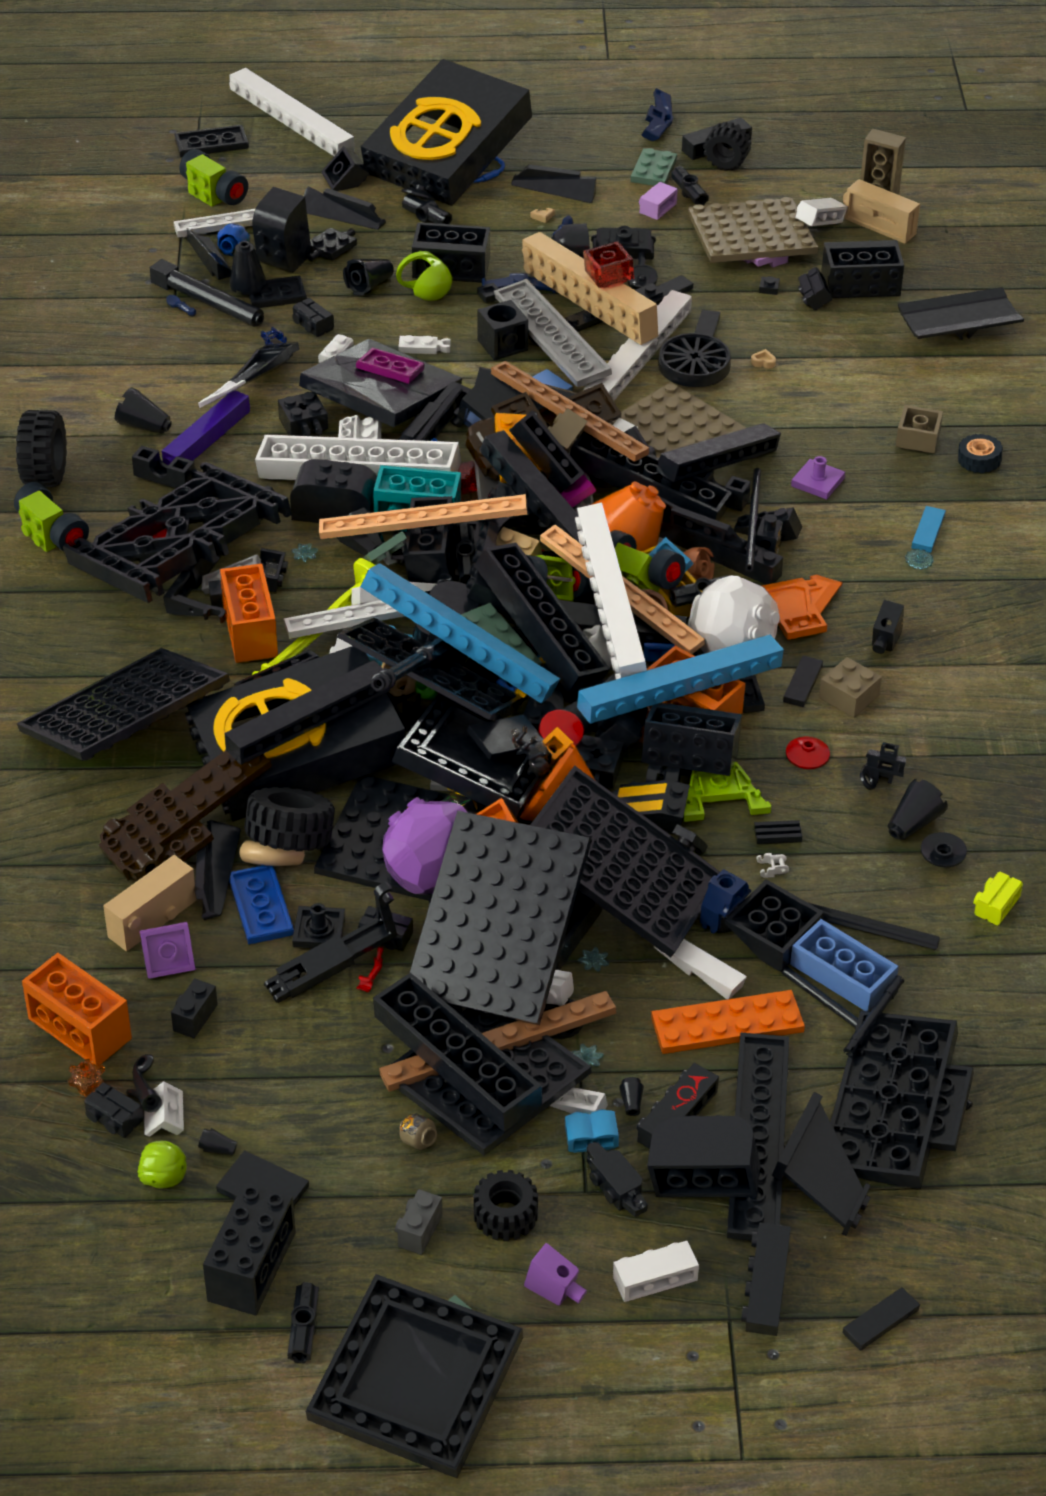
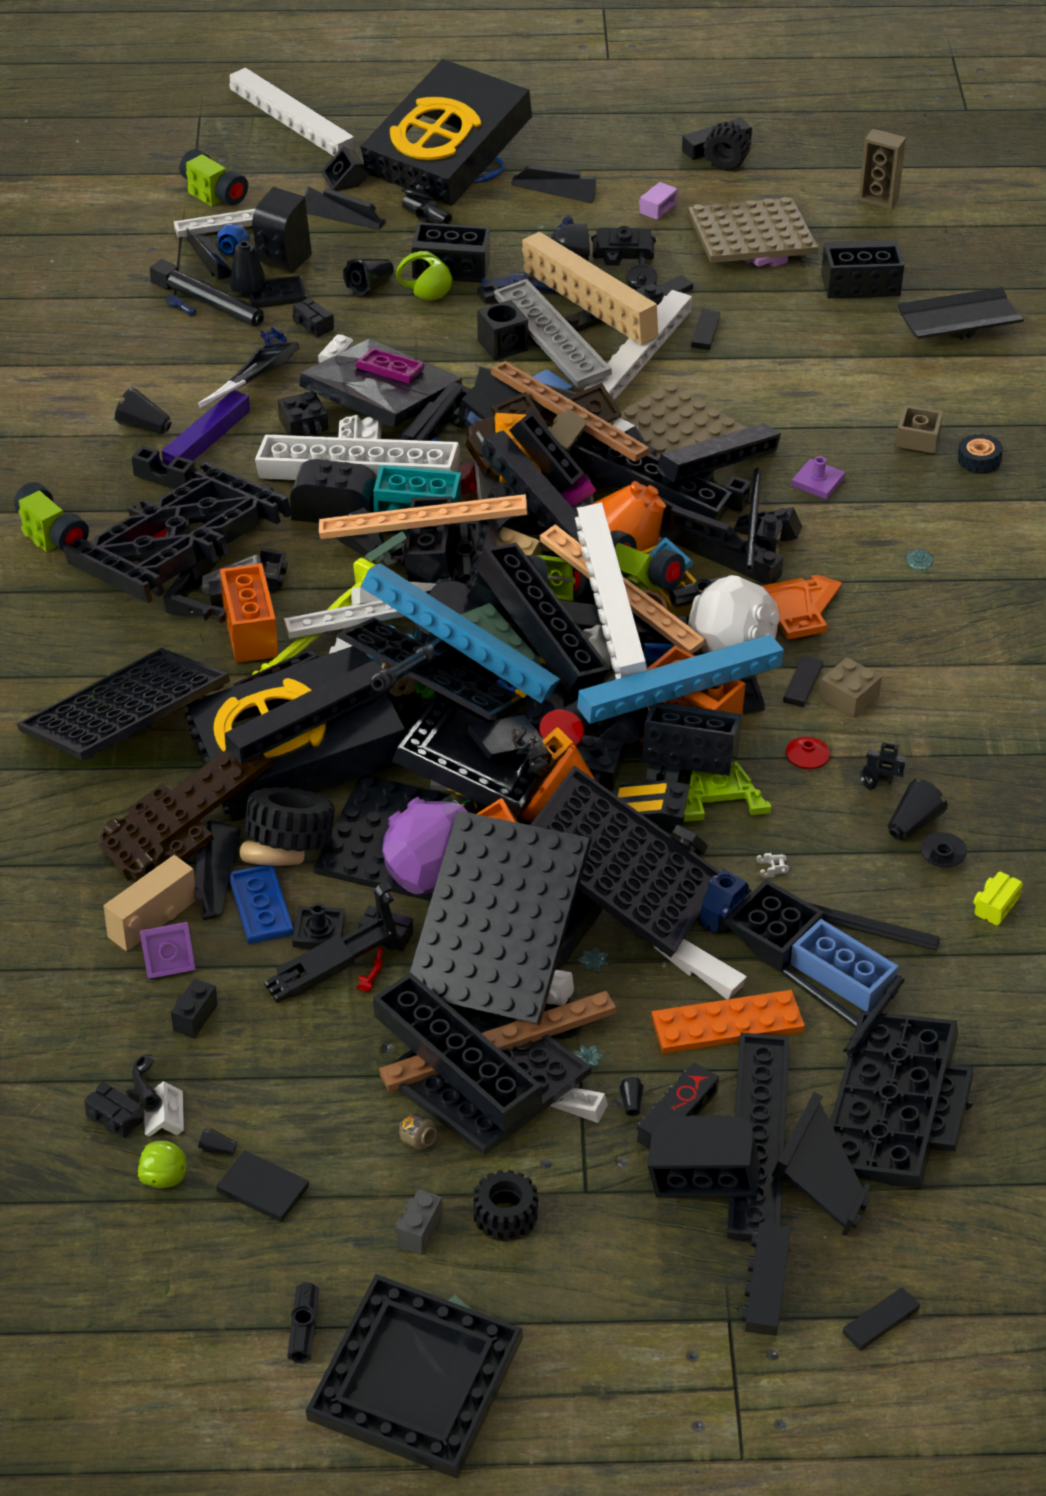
(41, 447): black tyre -> none
(77, 1009): orange brick -> none
(86, 1077): clear orange rock -> none
(212, 140): black tile -> none
(249, 1248): black brick -> none
(304, 551): clear light blue plant -> none
(331, 244): black plate -> none
(423, 344): white plate -> none
(542, 215): tan tile -> none
(554, 1277): medium lavender torso -> none
(588, 1128): dark azure brick -> none
(608, 264): clear red brick -> none
(616, 1179): black hinge -> none
(653, 167): sand green plate -> none
(655, 1271): white brick -> none
(659, 116): dark blue plate -> none
(689, 186): black piece -> none
(701, 366): black piece -> none
(702, 563): nougat cylinder -> none
(763, 359): tan tile -> none
(769, 285): black plate -> none
(780, 832): black tile -> none
(814, 289): black brick -> none
(821, 211): white brick -> none
(881, 211): tan piece -> none
(886, 635): black torso -> none
(928, 529): dark azure tile -> none

